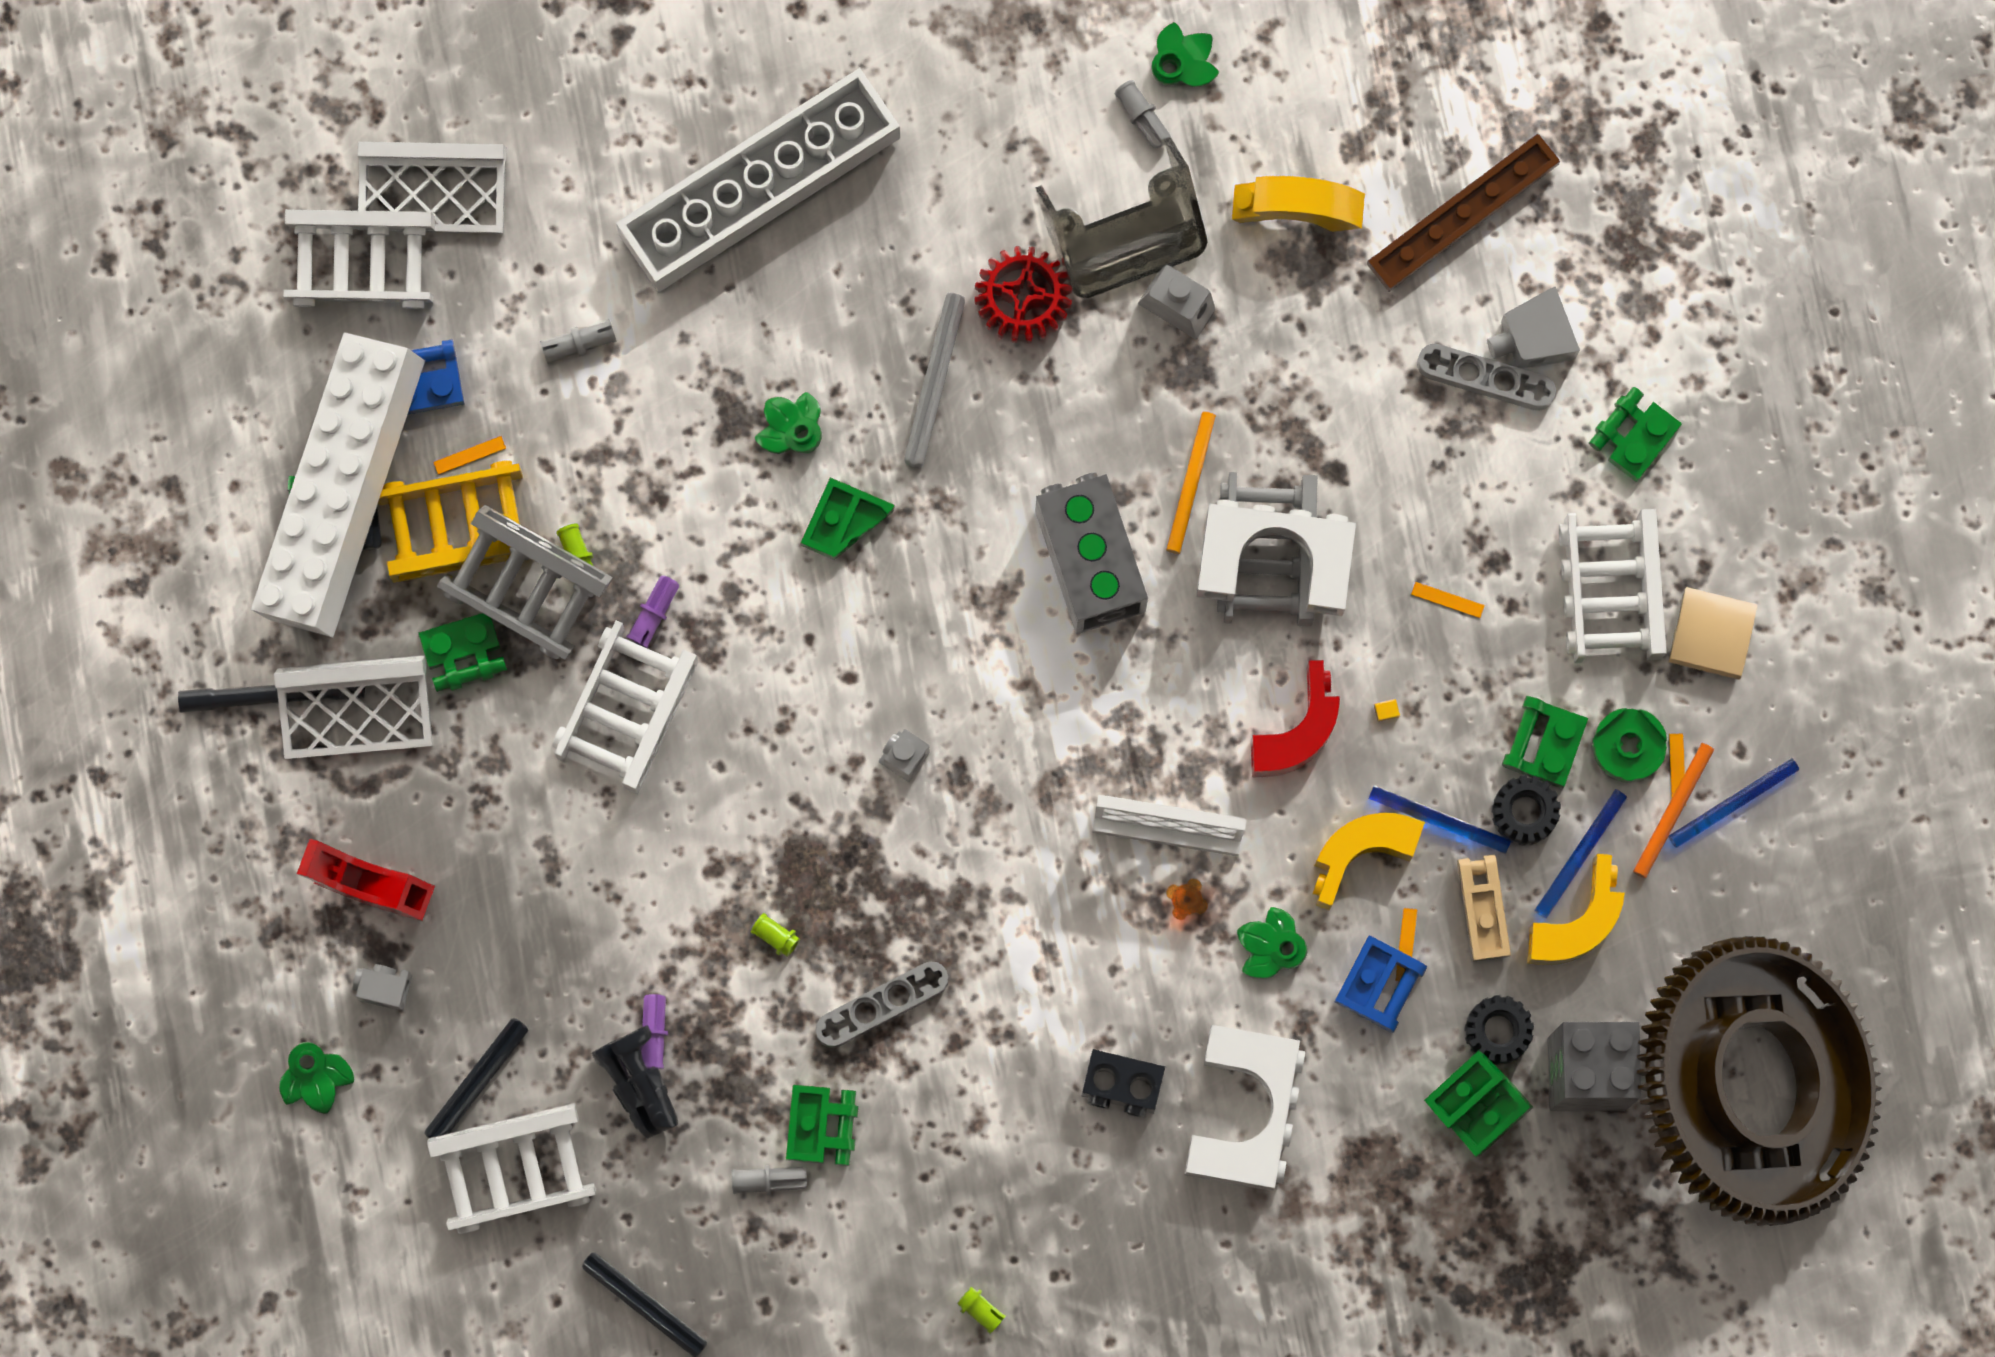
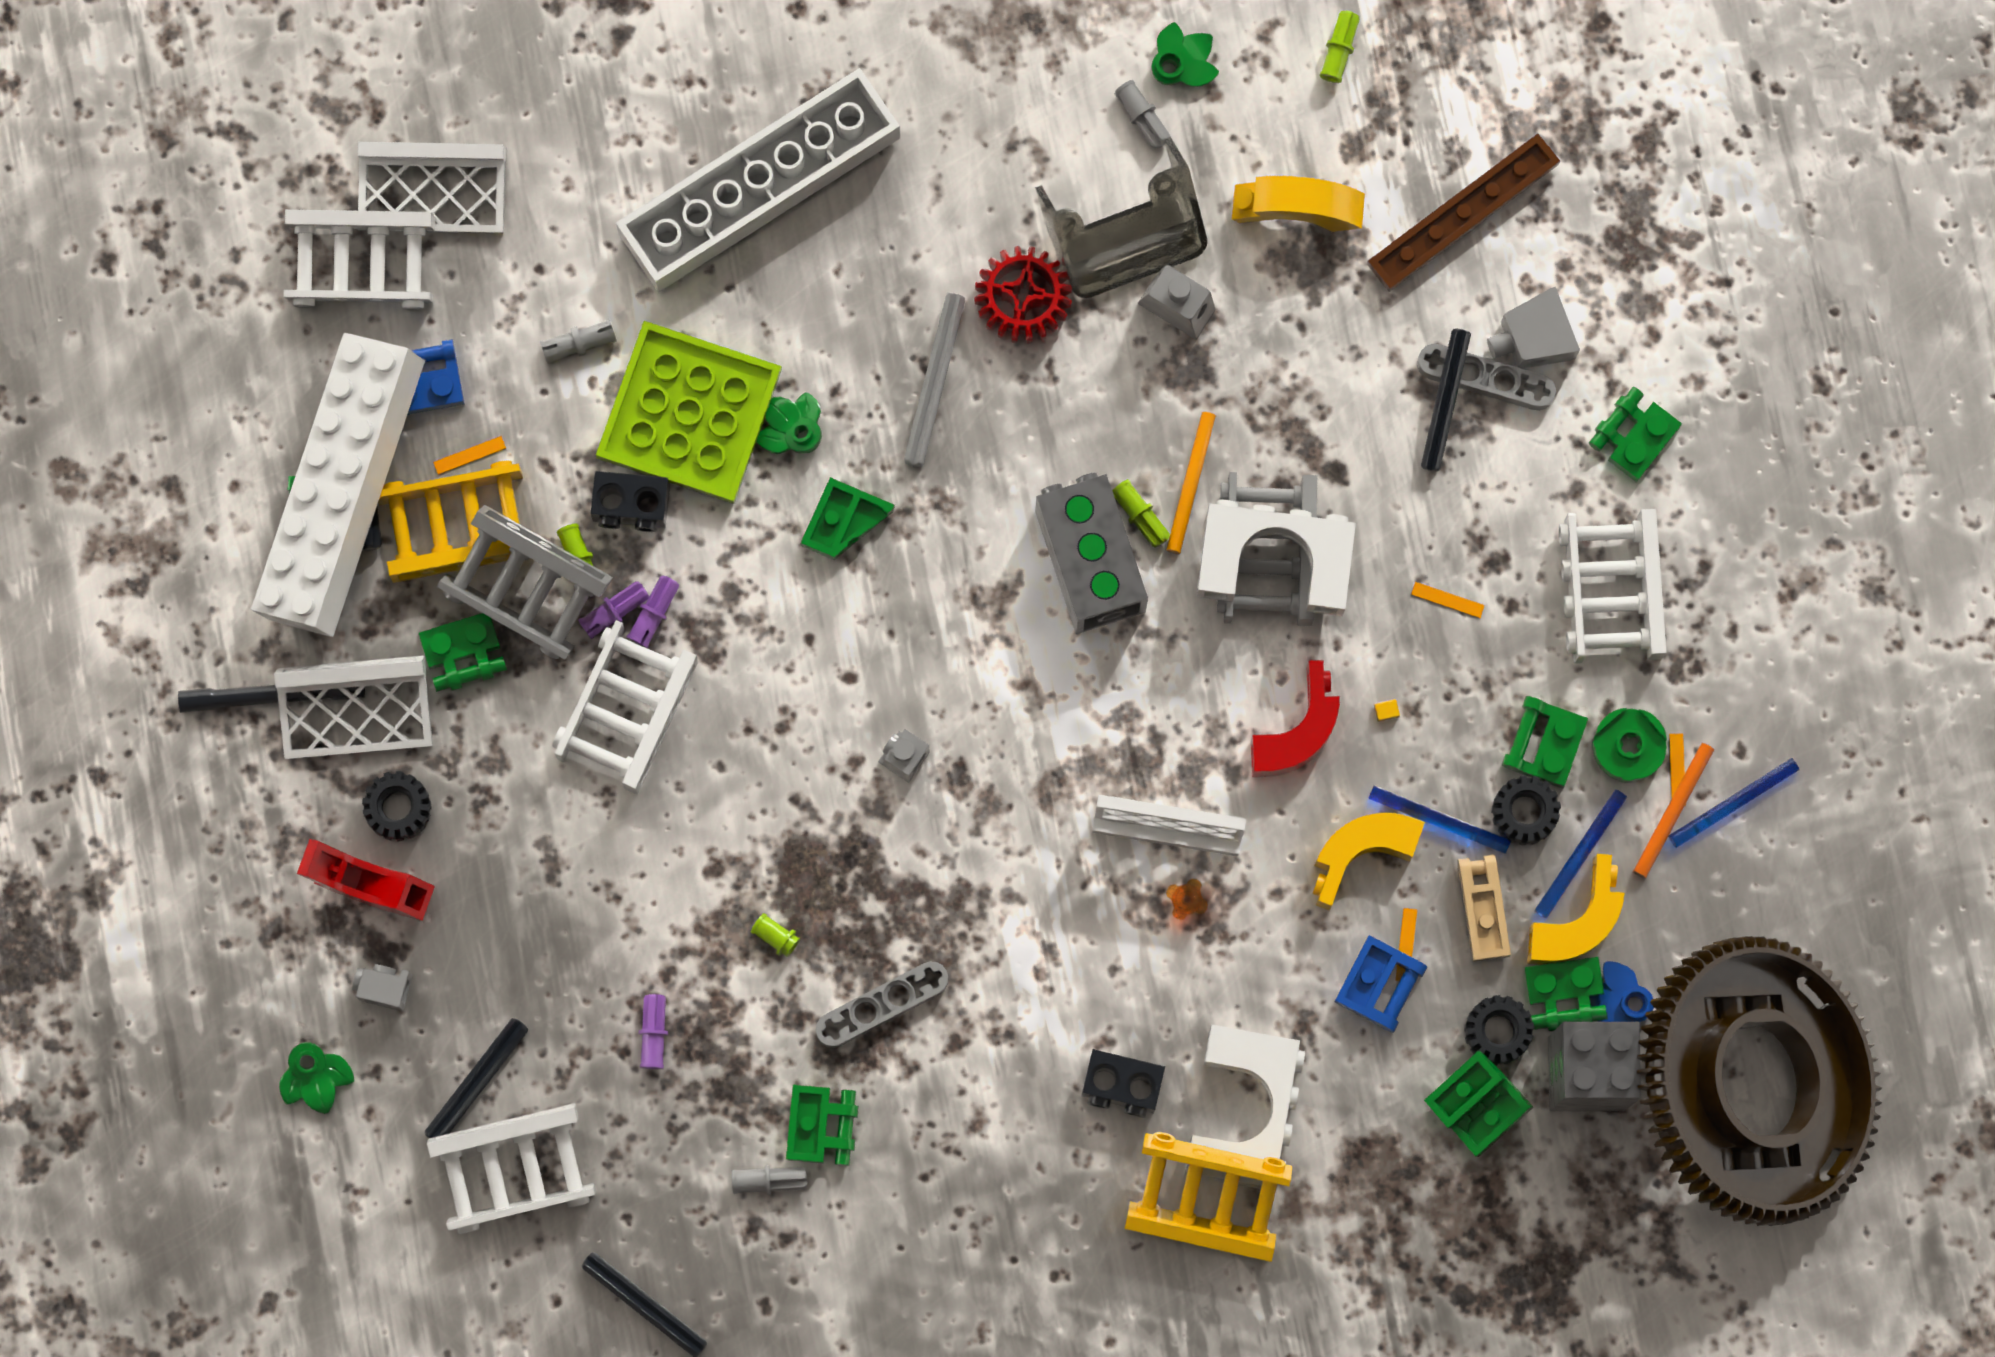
(381, 790): none -> black tyre
(614, 609): none -> medium lavender axle
(632, 490): none -> black brick
(644, 1092): black piece -> none
(689, 412): none -> lime plate
(980, 1309): lime pin -> none
(1140, 513): none -> lime axle
(1219, 1231): none -> yellow fence
(1266, 944): green plate -> none
(1340, 47): none -> lime axle
(1445, 399): none -> black axle
(1562, 982): none -> green plate
(1620, 986): none -> blue plate
(1713, 633): tan slope -> none

